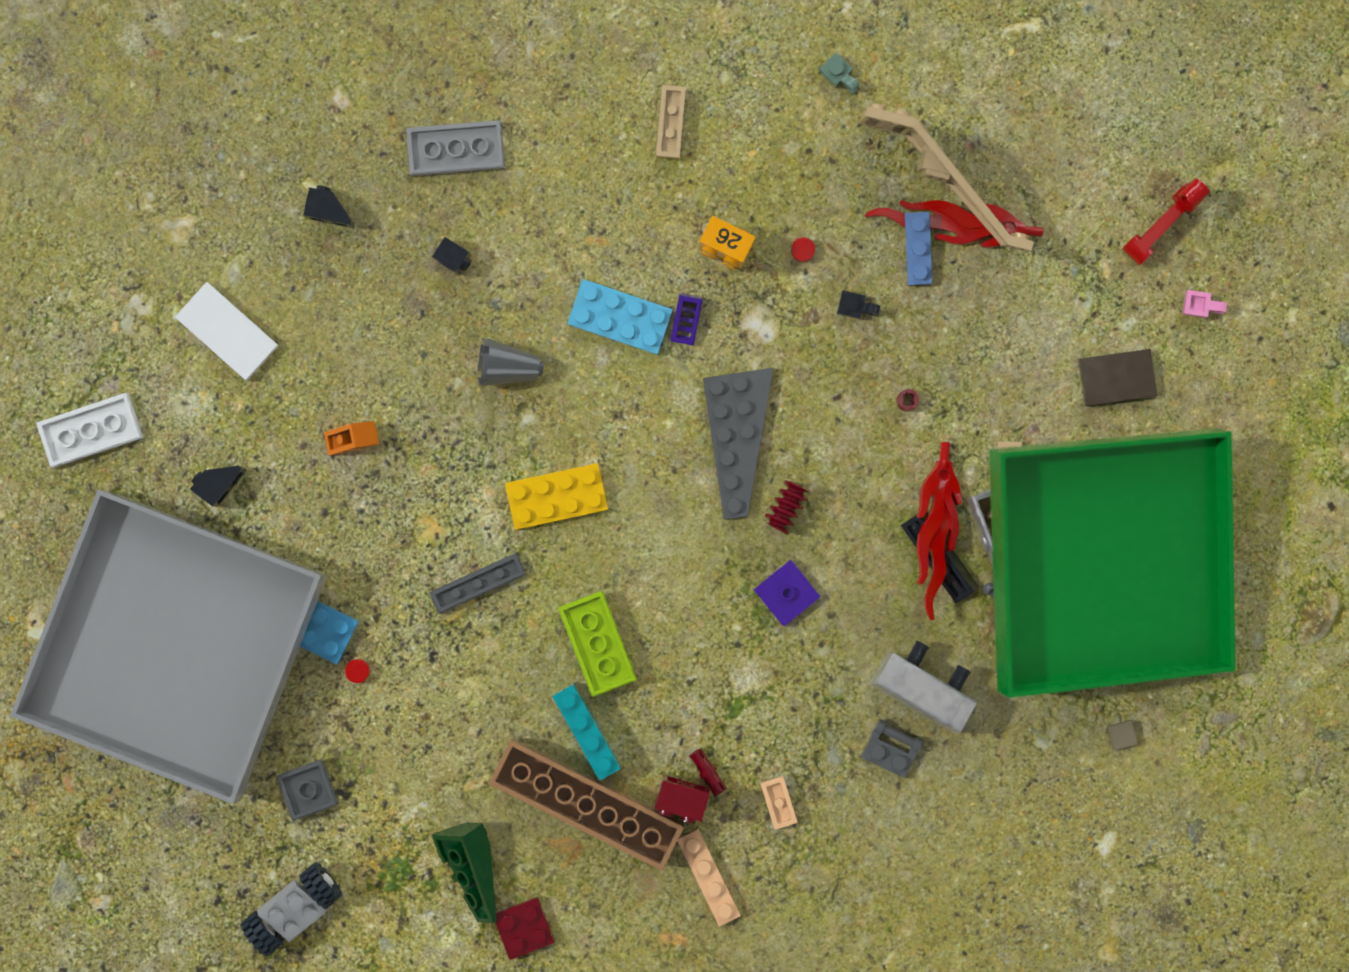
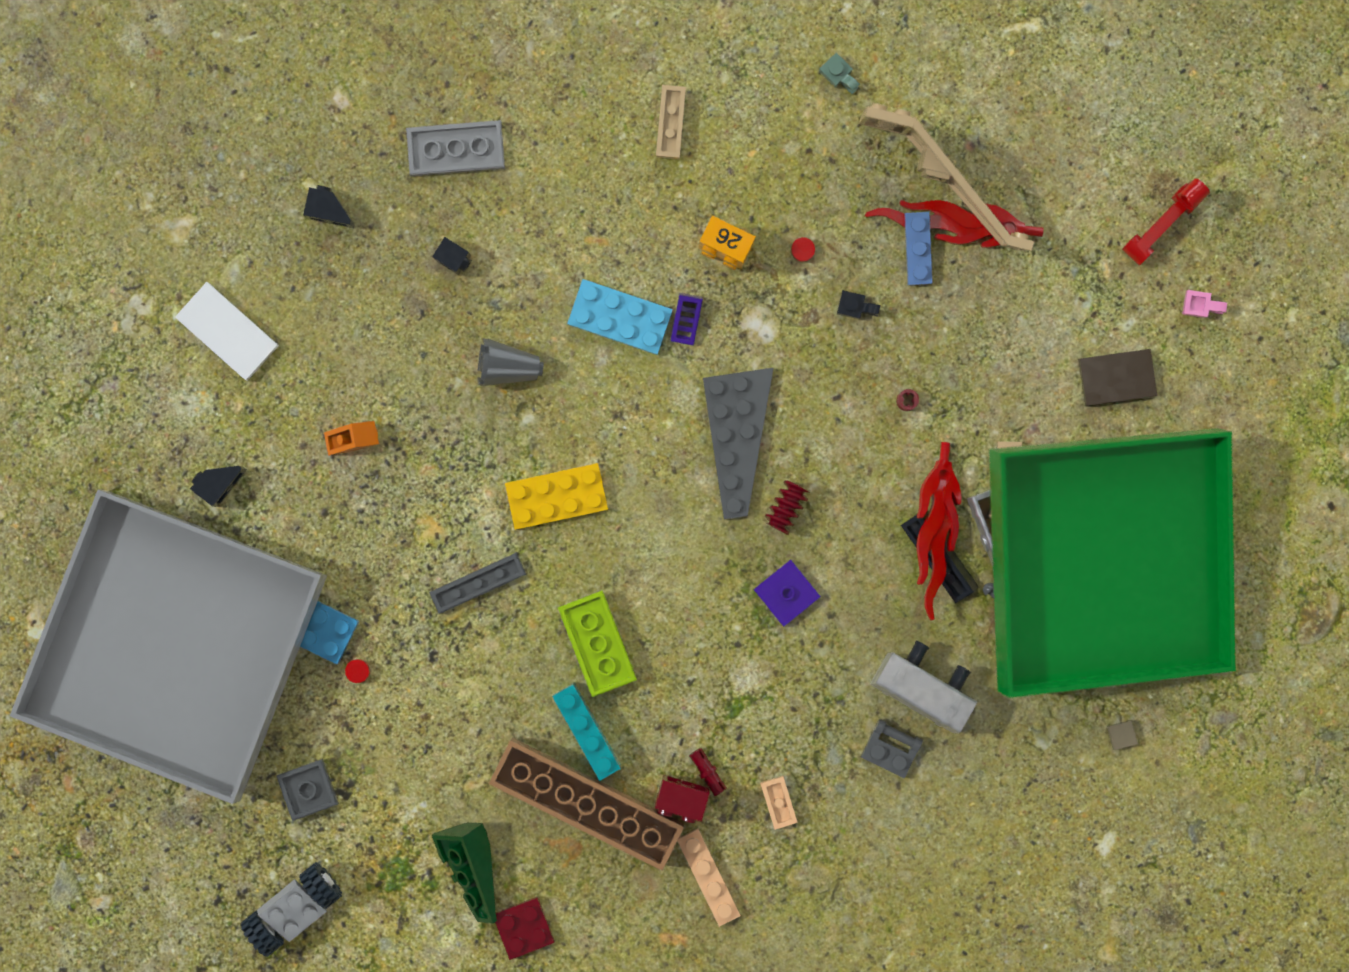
(89, 430): white tile -> none

